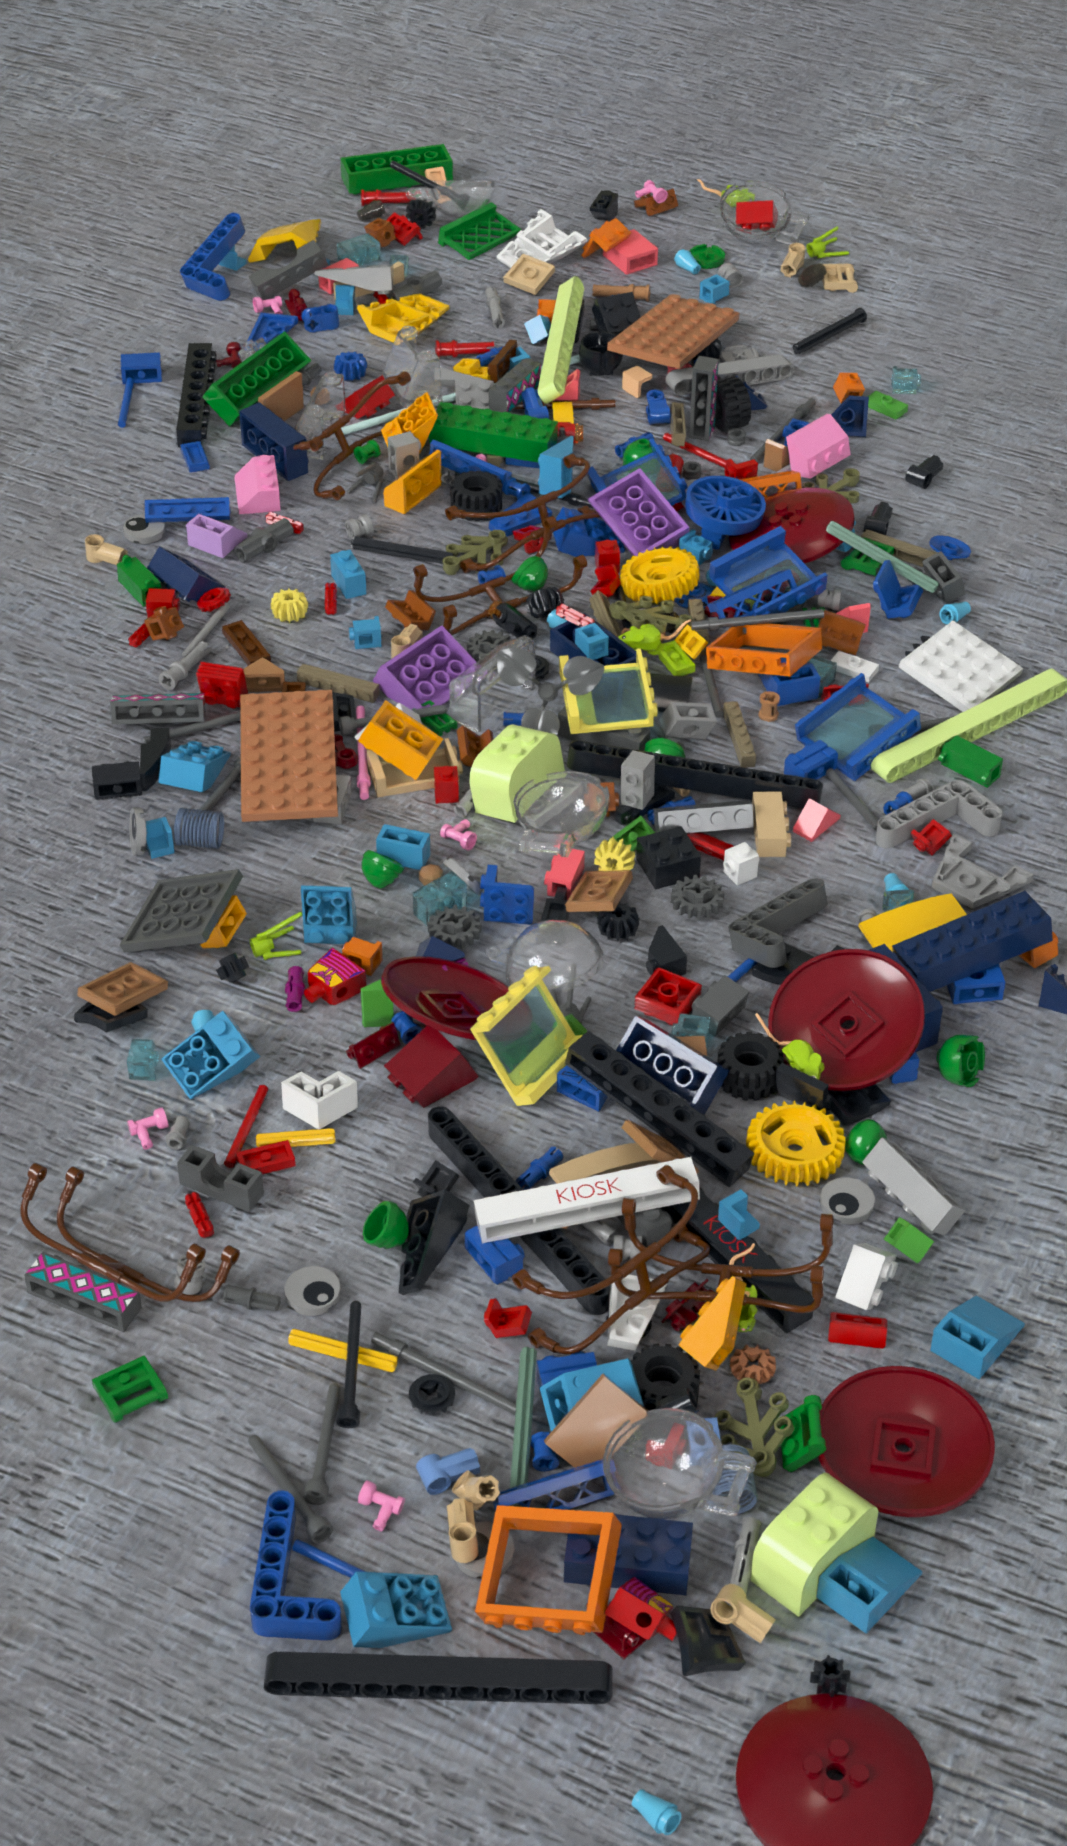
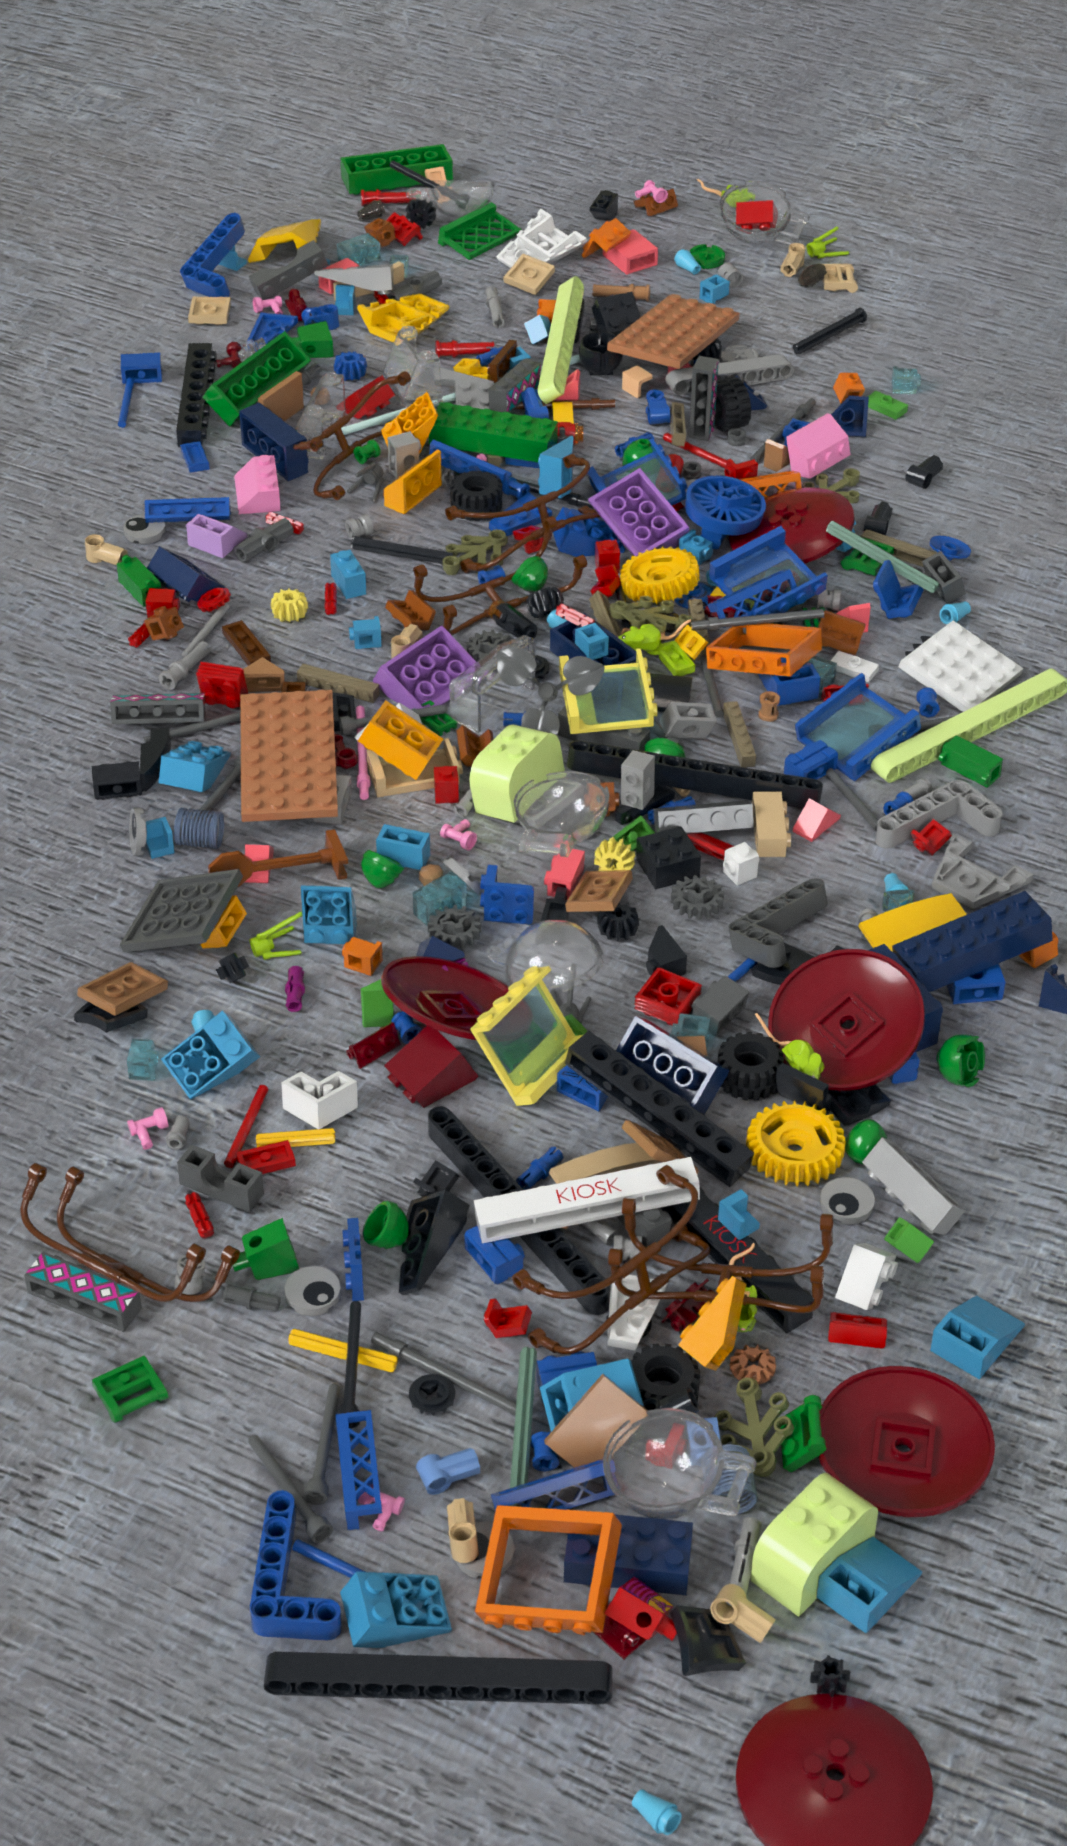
(209, 310): none -> tan plate
(258, 853): none -> coral slope
(268, 1252): none -> green torso
(315, 340): none -> green torso
(331, 854): none -> dark orange piece
(334, 979): red torso -> none
(348, 1471): none -> blue fence
(353, 1259): none -> blue wing
(476, 1489): tan piece -> none
(927, 699): none -> blue bush

